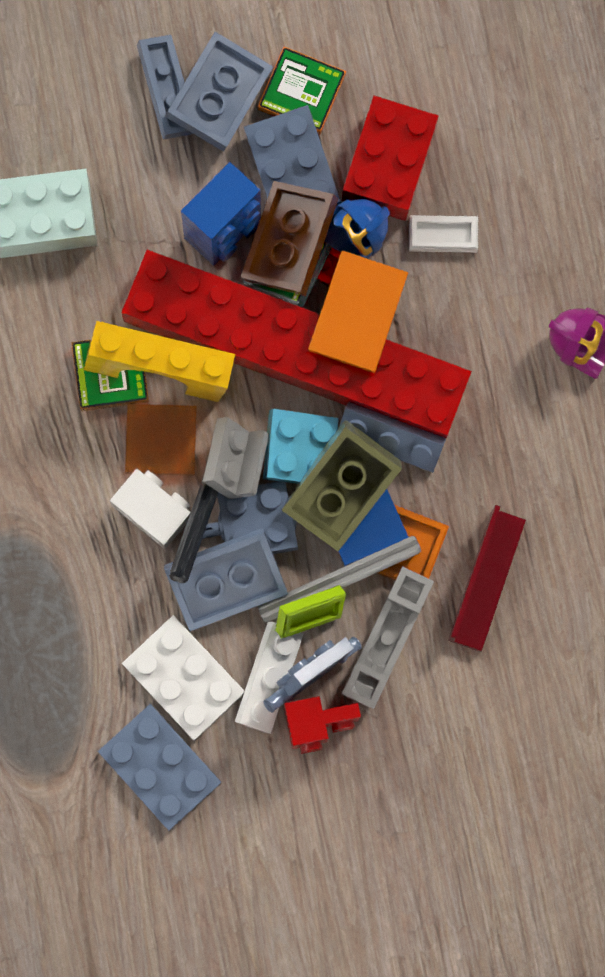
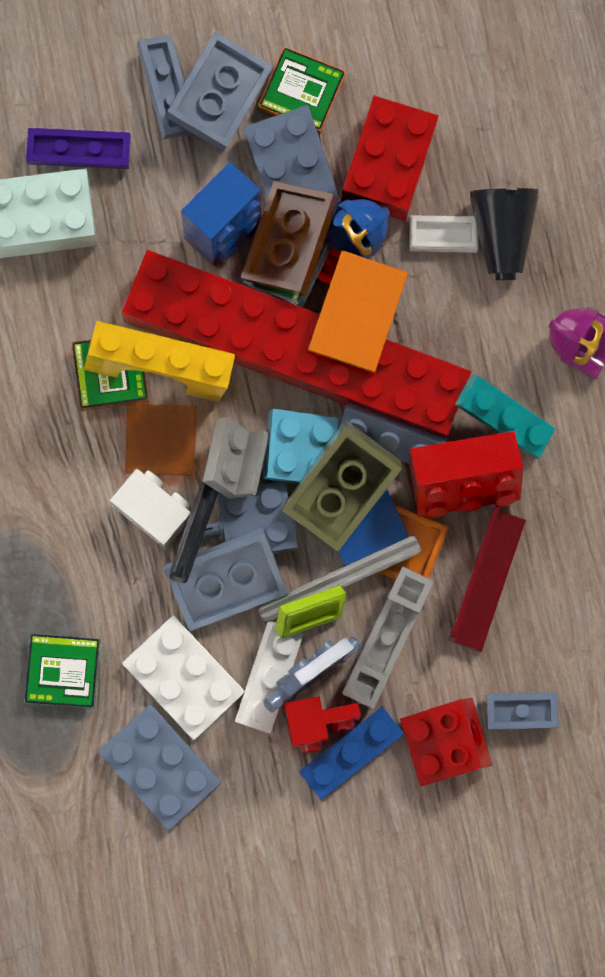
(62, 671): none -> tile
(78, 148): none -> dark purple plate
(351, 753): none -> blue plate
(446, 741): none -> red brick
(466, 474): none -> red brick
(504, 227): none -> black cone
(505, 415): none -> teal plate
(522, 711): none -> sand blue plate

